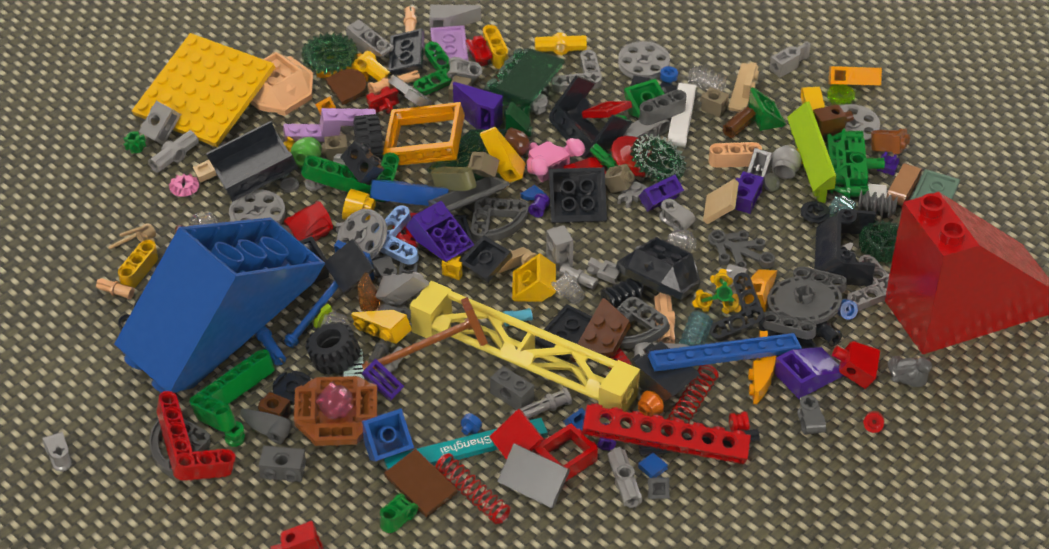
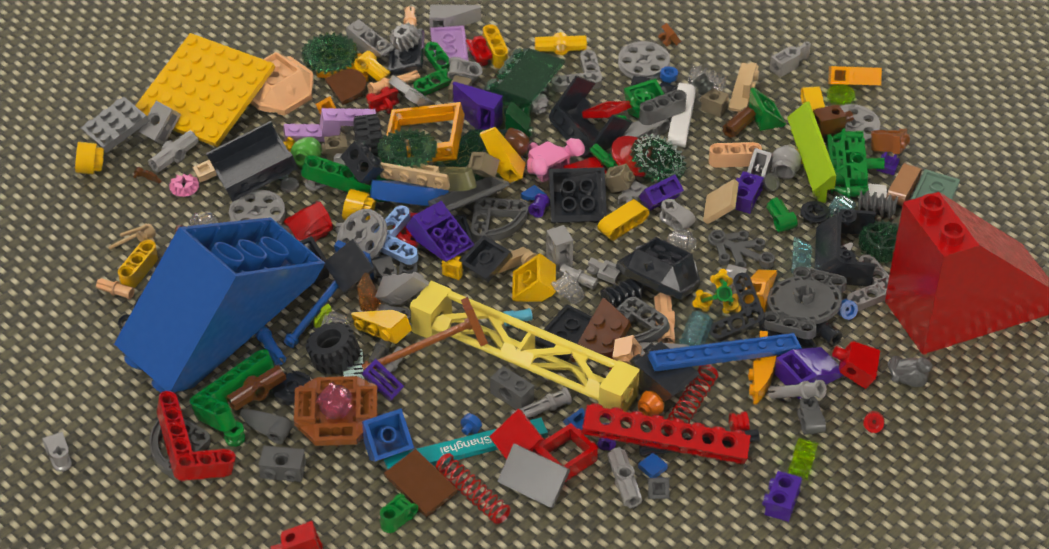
(88, 158): none -> yellow piece
(115, 124): none -> plate
(134, 142): green gear -> none
(139, 172): none -> reddish brown piece
(256, 388): none -> reddish brown piece
(275, 405): reddish brown brick -> none
(404, 37): none -> light grey gear
(420, 147): none -> clear green gear
(424, 175): none -> tan bracket
(623, 219): none -> yellow beam
(626, 349): none -> light nougat brick
(639, 96): none -> green wheel
(669, 36): none -> dark orange tile
(703, 84): none -> pearl dark grey wheel
(782, 217): none -> green piece
(782, 496): none -> dark purple brick
(800, 254): none -> clear light blue slope
(803, 458): none -> clear neon green slope
(804, 390): none -> light grey pin

